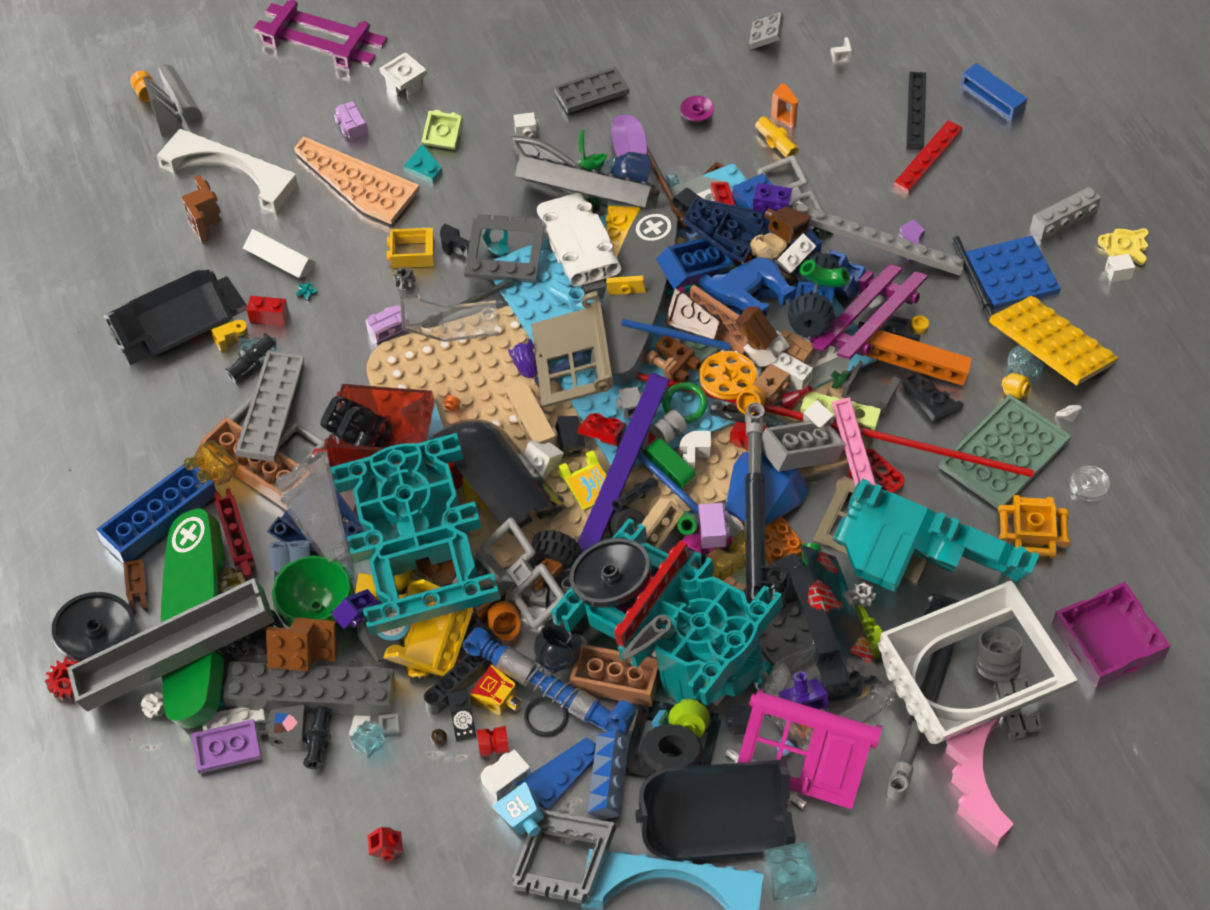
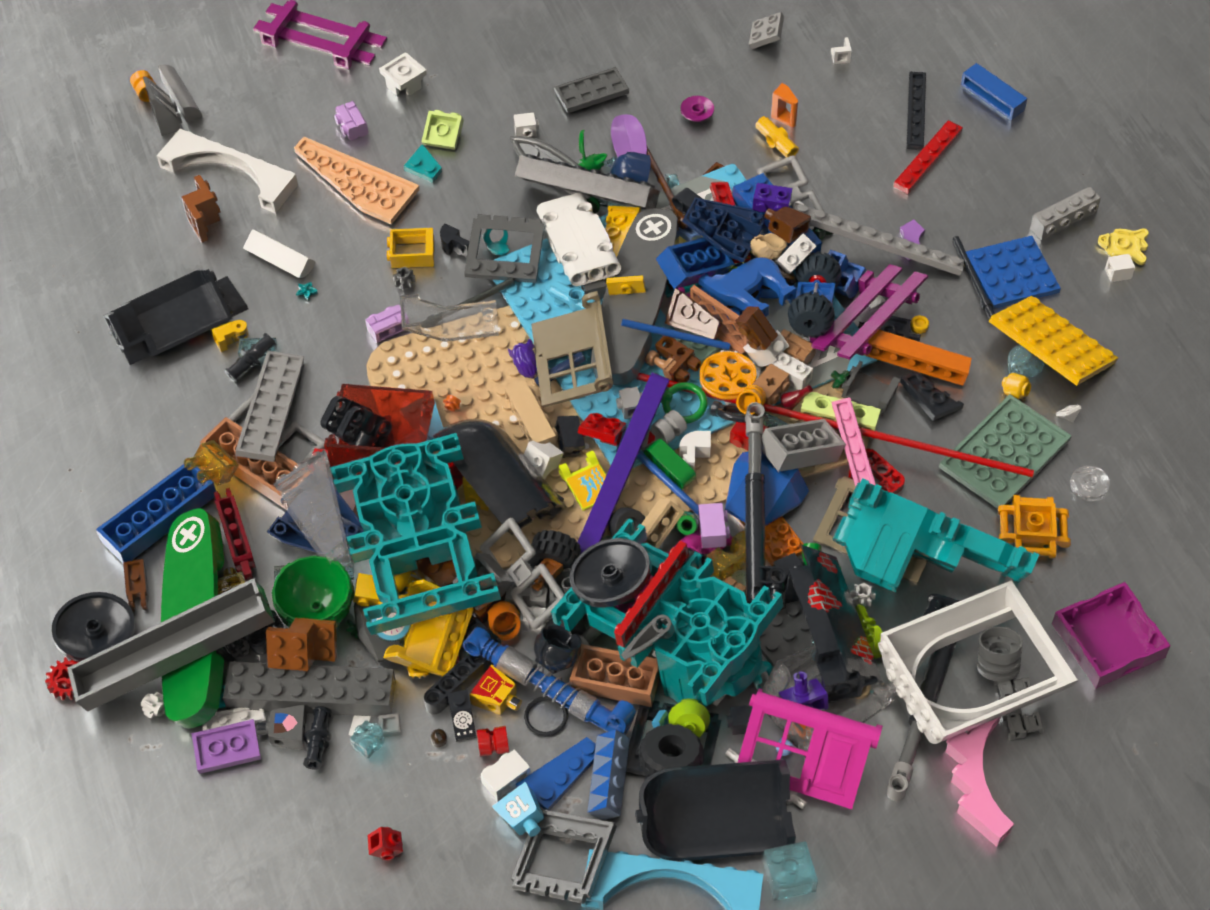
(267, 311): red brick -> none
(284, 552): sand blue brick -> none
(351, 608): dark purple brick -> none
(639, 491): black pin -> none
(818, 414): white panel -> none
(823, 276): green cylinder -> none

